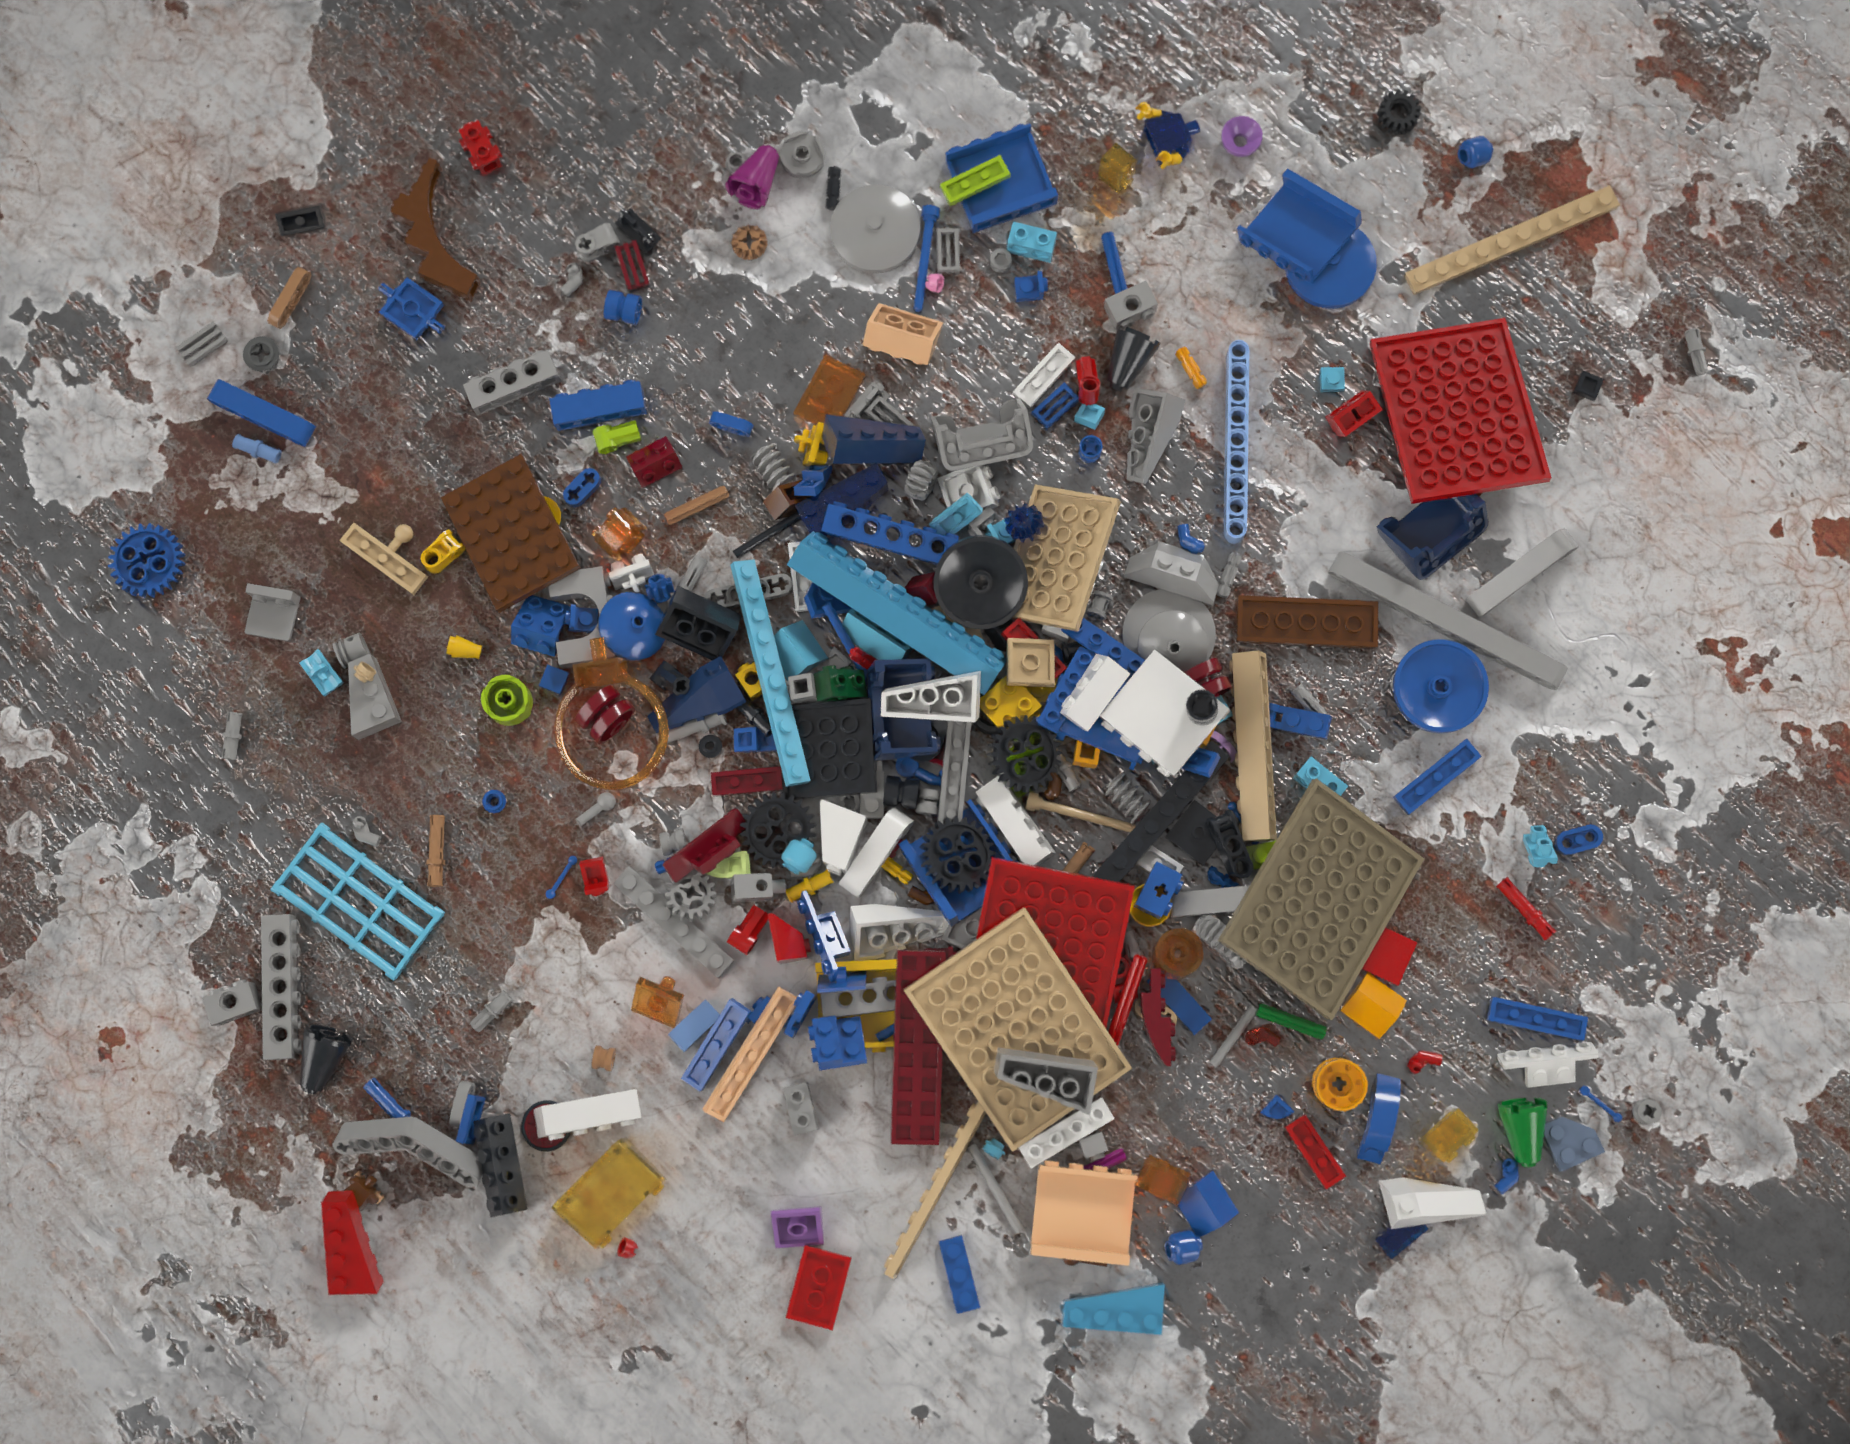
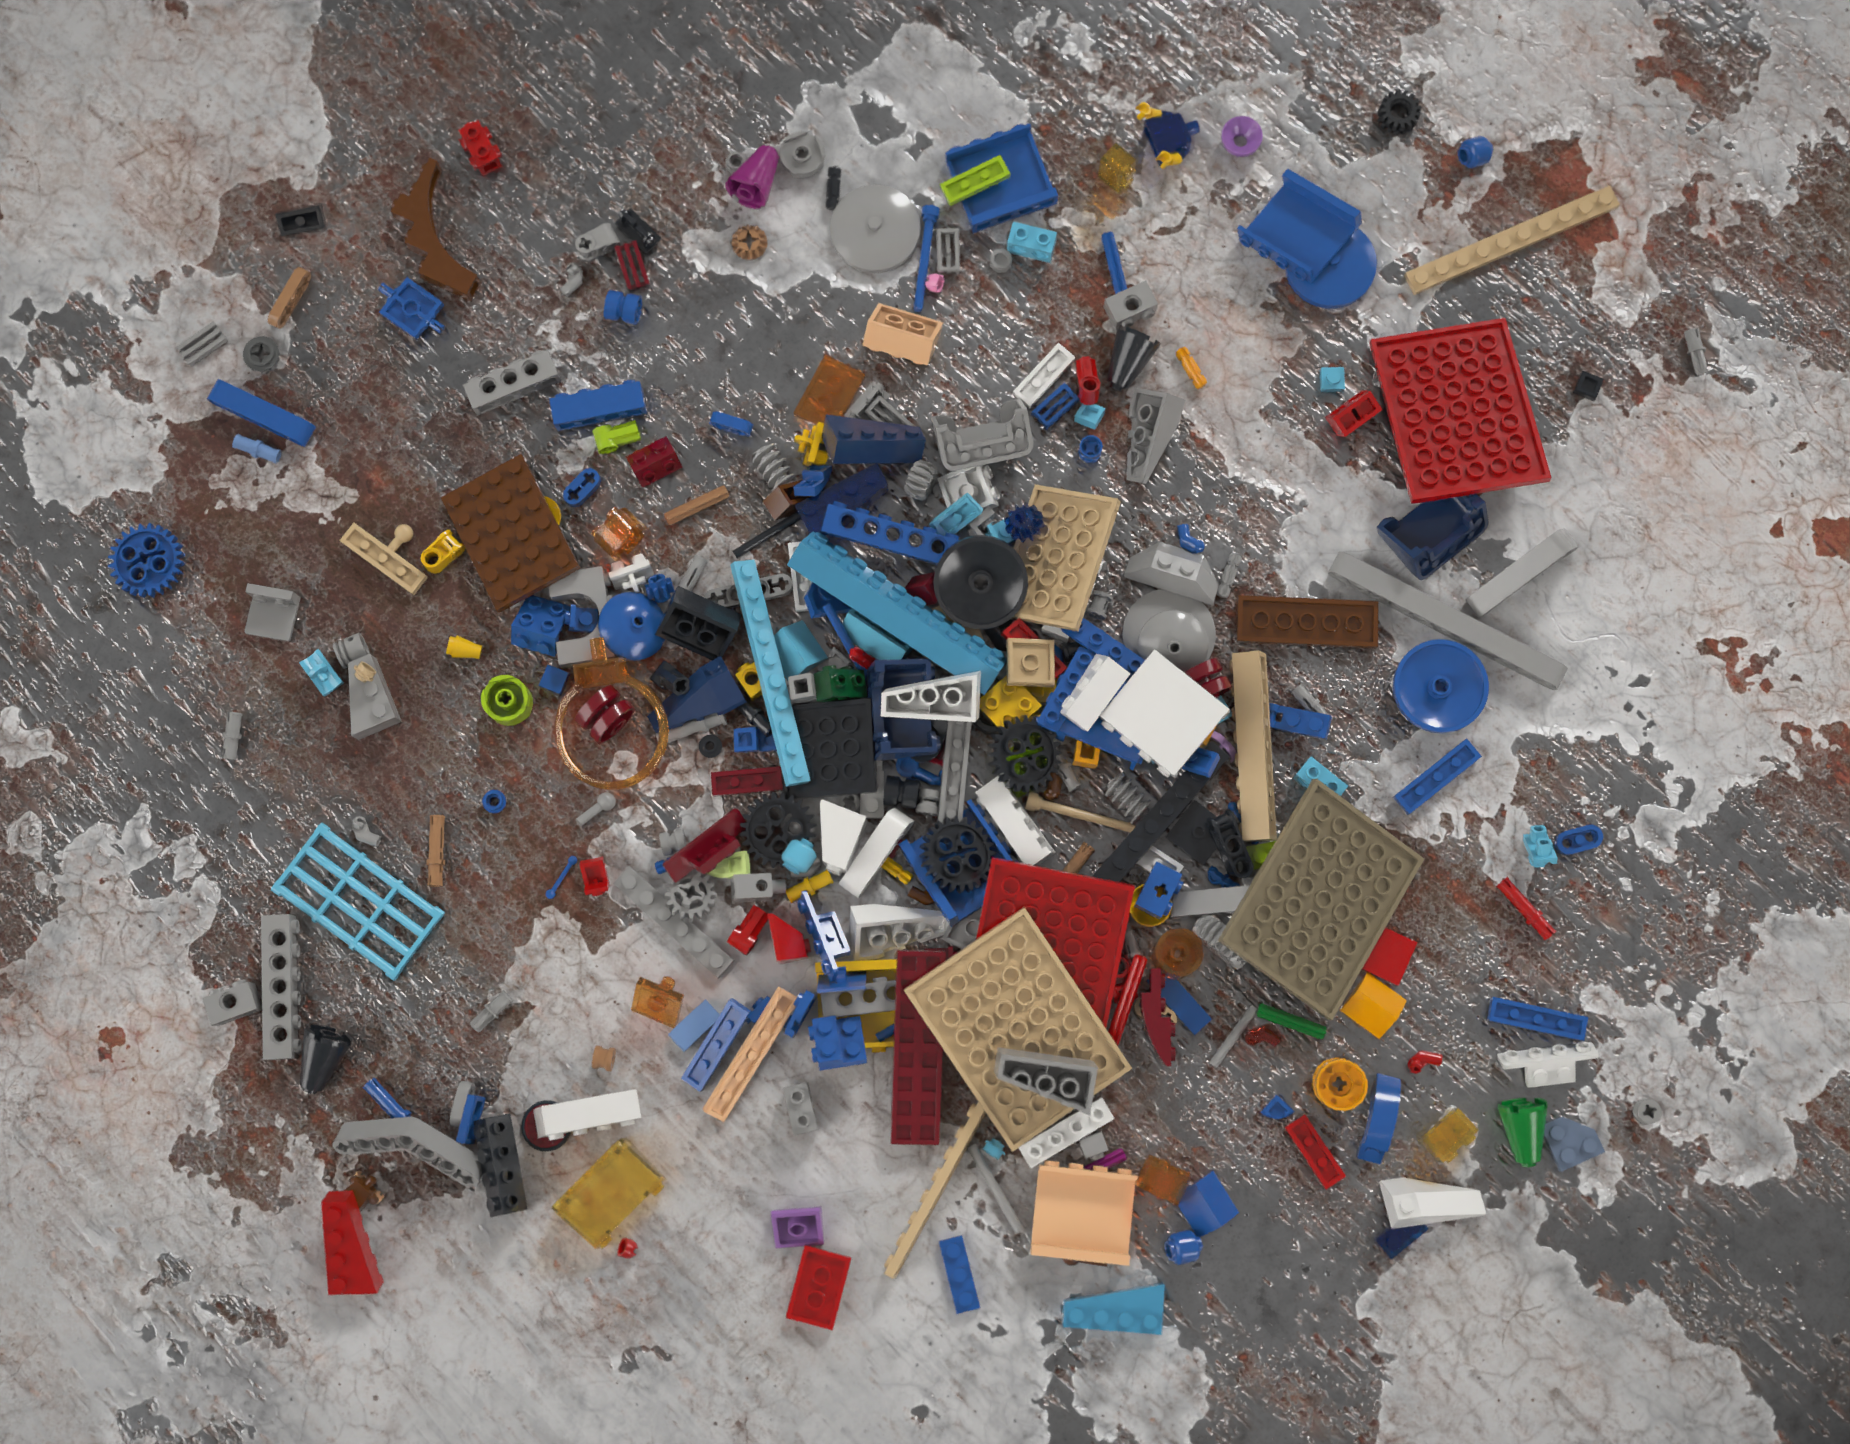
(1030, 287): blue bracket -> none
(1202, 707): black wheel -> none
(1240, 431): light blue beam -> none
(1510, 1176): blue arm -> none
(1584, 1090): blue hinge -> none

